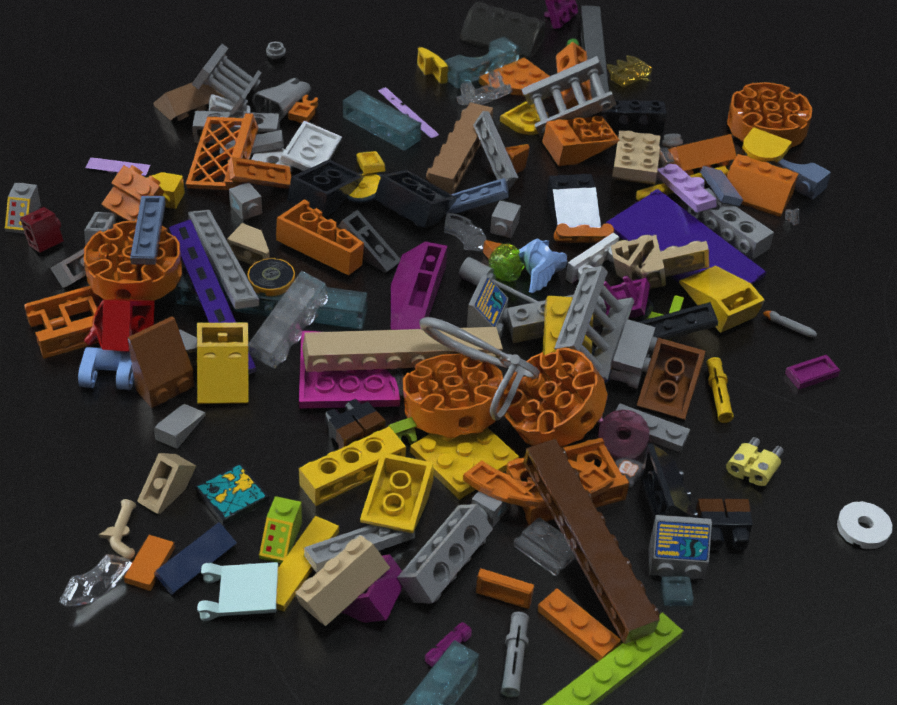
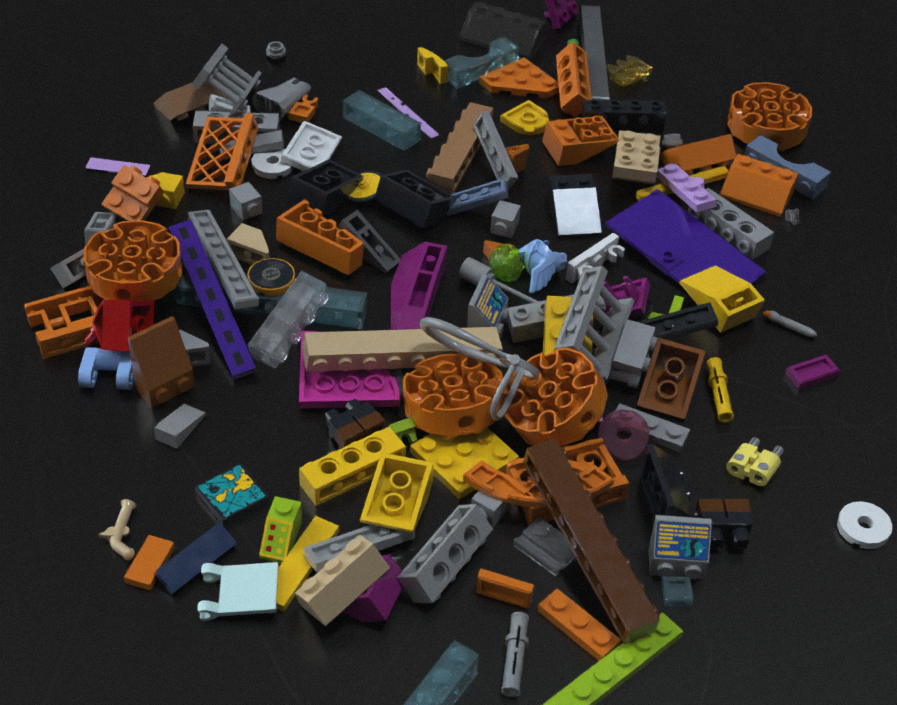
(21, 201): light grey slope -> none
(42, 229): dark red head -> none
(95, 583): clear tile -> none
(148, 230): sand blue tile -> none
(166, 481): tan slope -> none
(222, 363): yellow slope -> none
(259, 172): orange plate -> none
(370, 162): yellow plate -> none
(461, 634): magenta axle -> none
(462, 228): clear tile -> none
(486, 93): clear piece -> none
(564, 80): light grey fence -> none
(582, 233): orange plate -> none
(630, 469): tile -> none
(644, 259): tan piece -> none
(664, 158): clear tile -> none
(721, 186): sand blue tile -> none
(765, 146): yellow tile -> none

